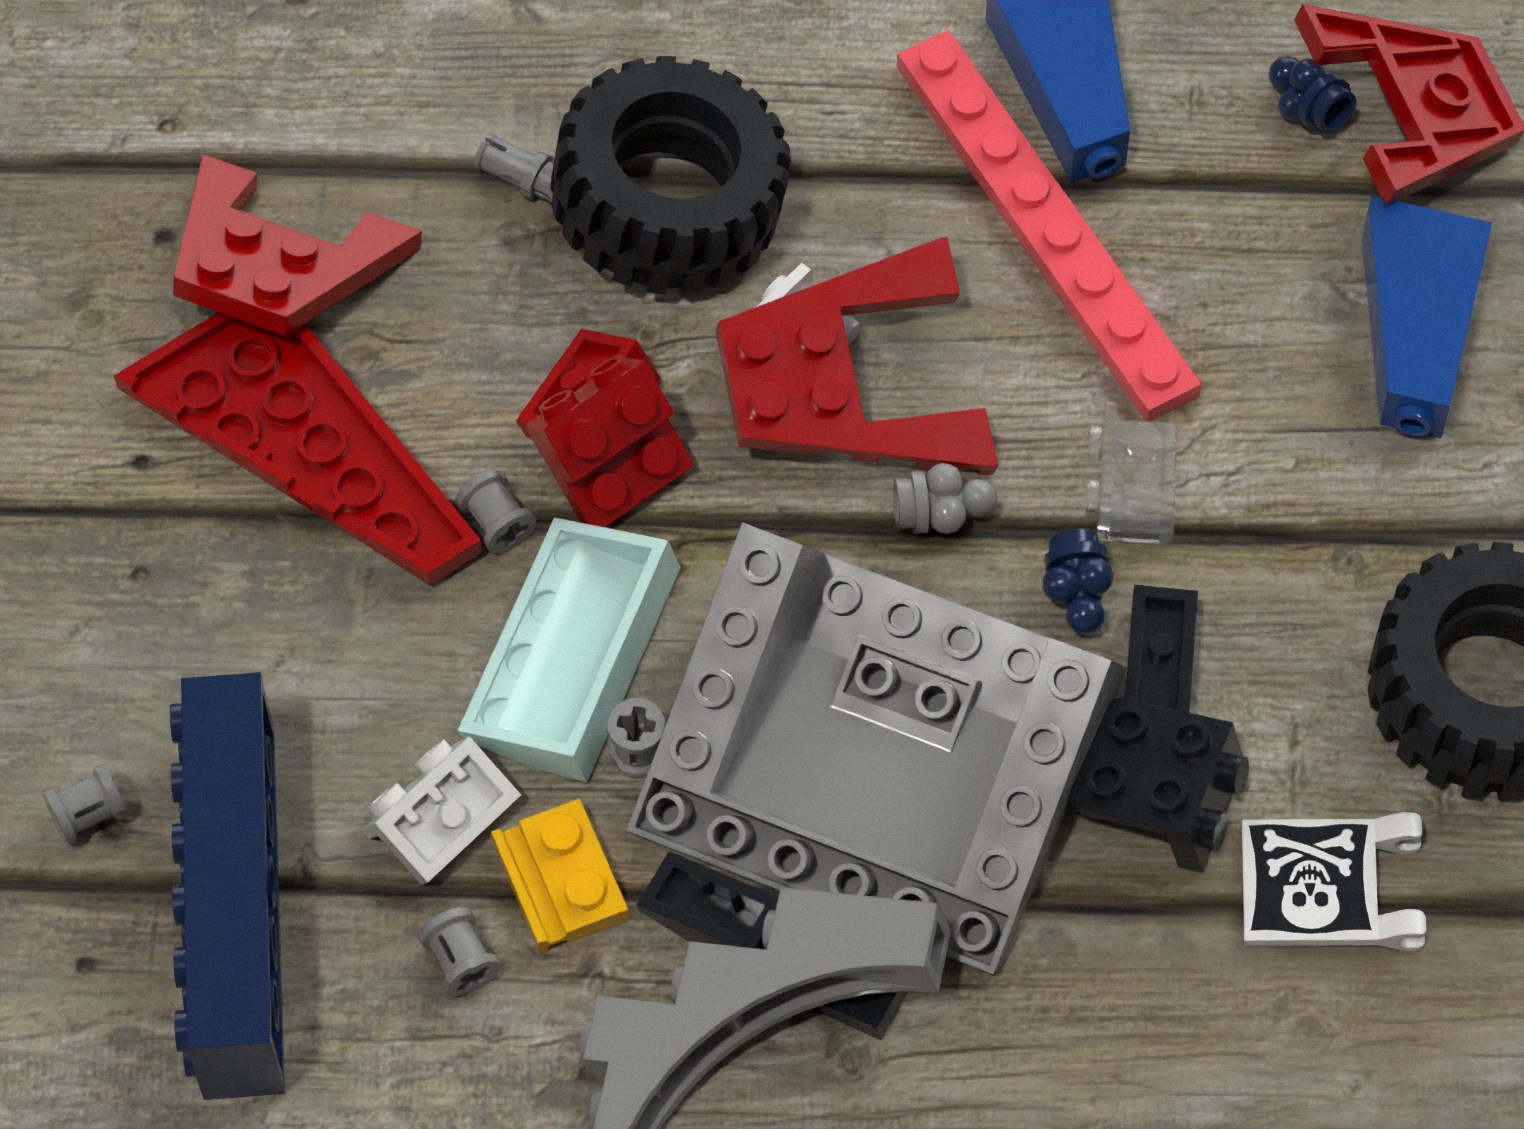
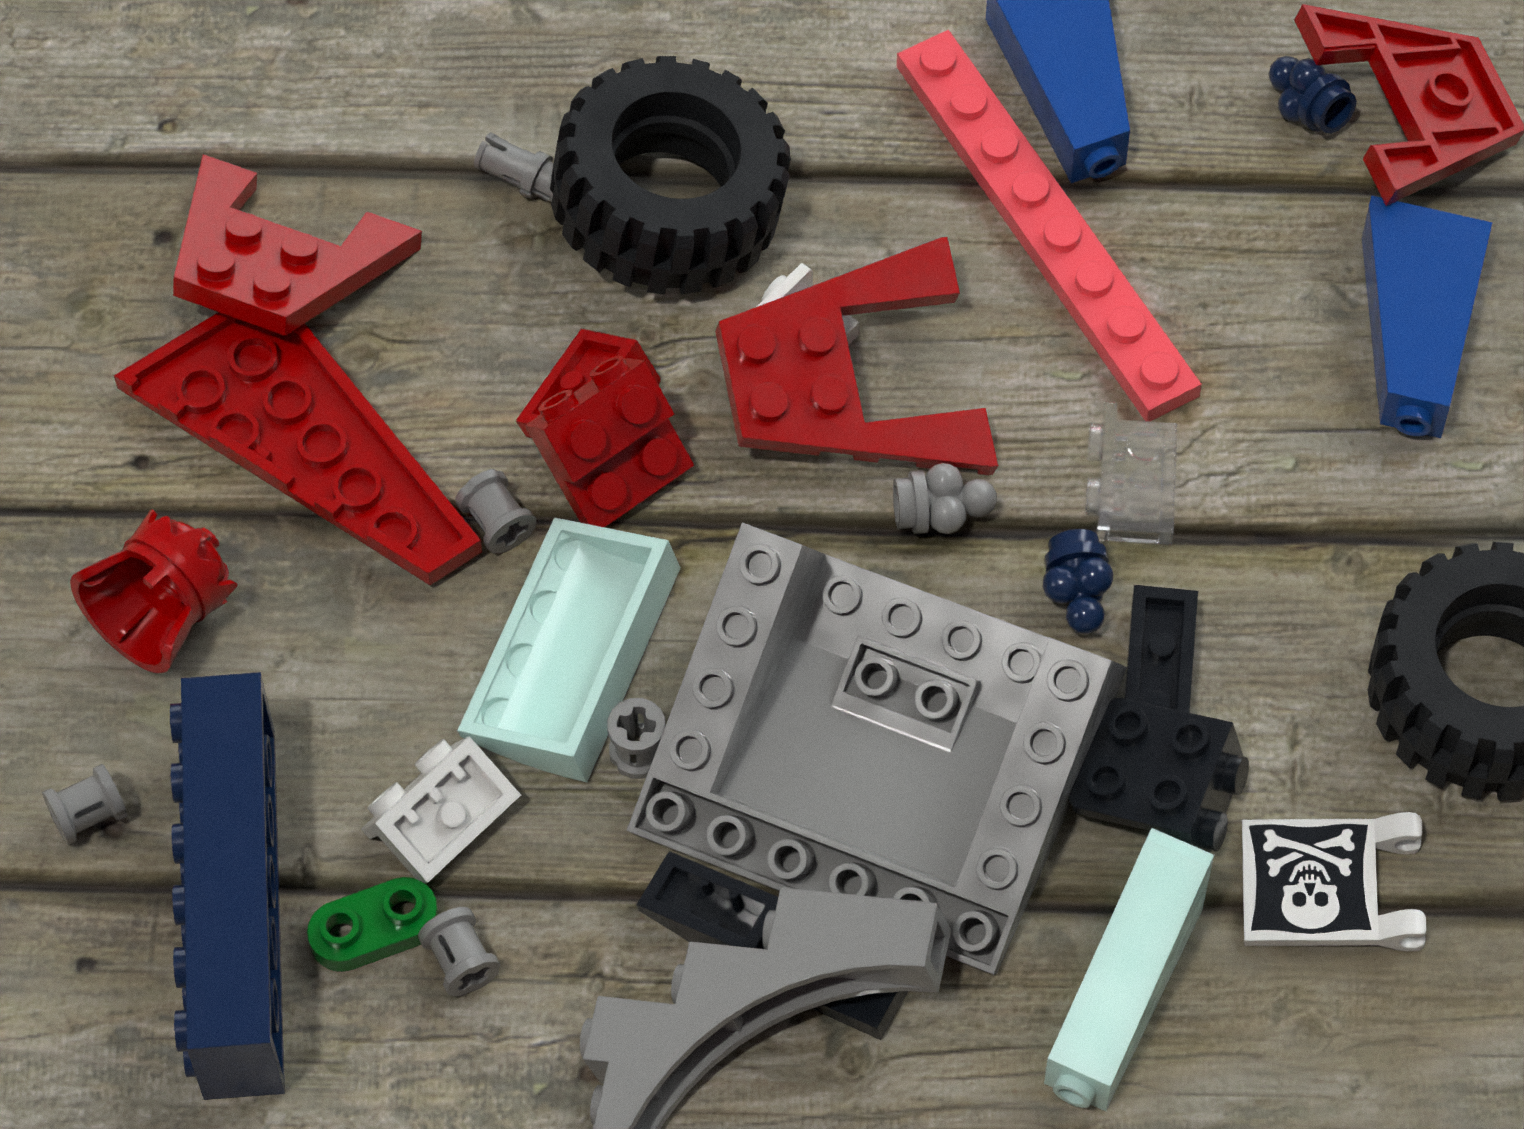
(154, 590): none -> red hat
(375, 927): none -> green plate
(560, 875): yellow plate -> none
(1129, 970): none -> light aqua slope

